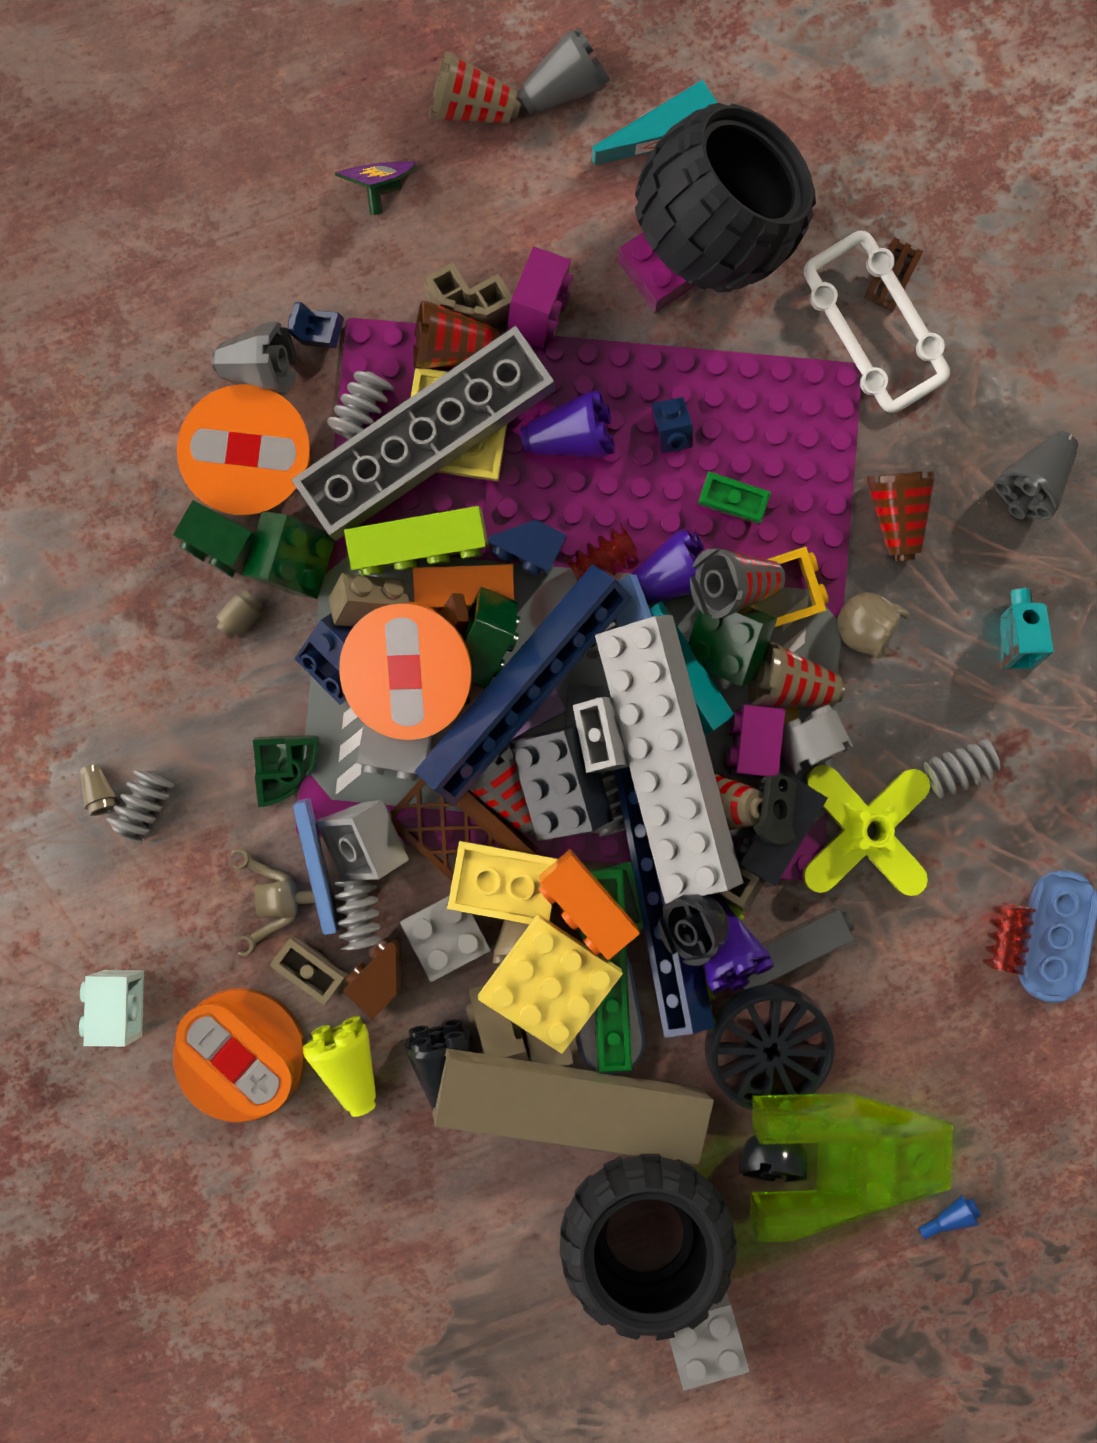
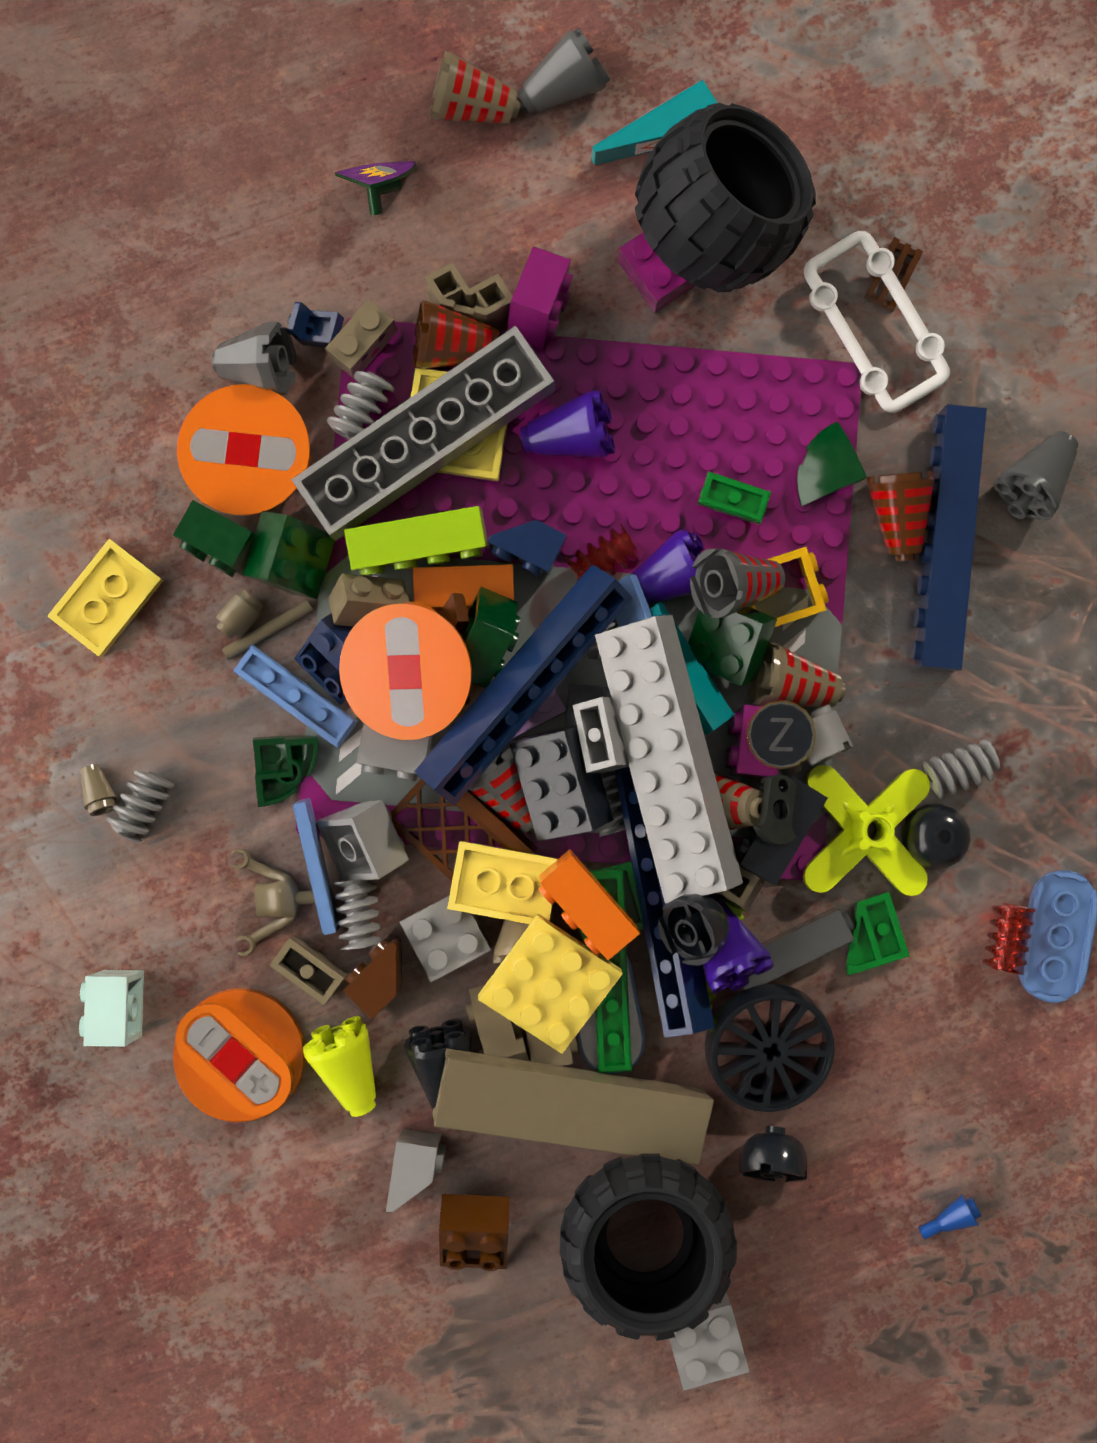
(105, 598): none -> light yellow plate
(267, 629): none -> dark tan bar
(295, 696): none -> medium blue tile
(361, 338): none -> dark tan brick
(414, 1165): none -> light grey slope
(474, 1232): none -> reddish brown slope
(673, 424): dark blue bracket -> none
(780, 735): none -> black tile
(828, 466): none -> dark green brick
(867, 1161): clear neon green wedge -> none
(869, 623): dark tan hair -> none
(876, 935): none -> green wing
(936, 836): none -> black cylinder
(949, 539): none -> dark blue brick
(1024, 632): teal torso -> none

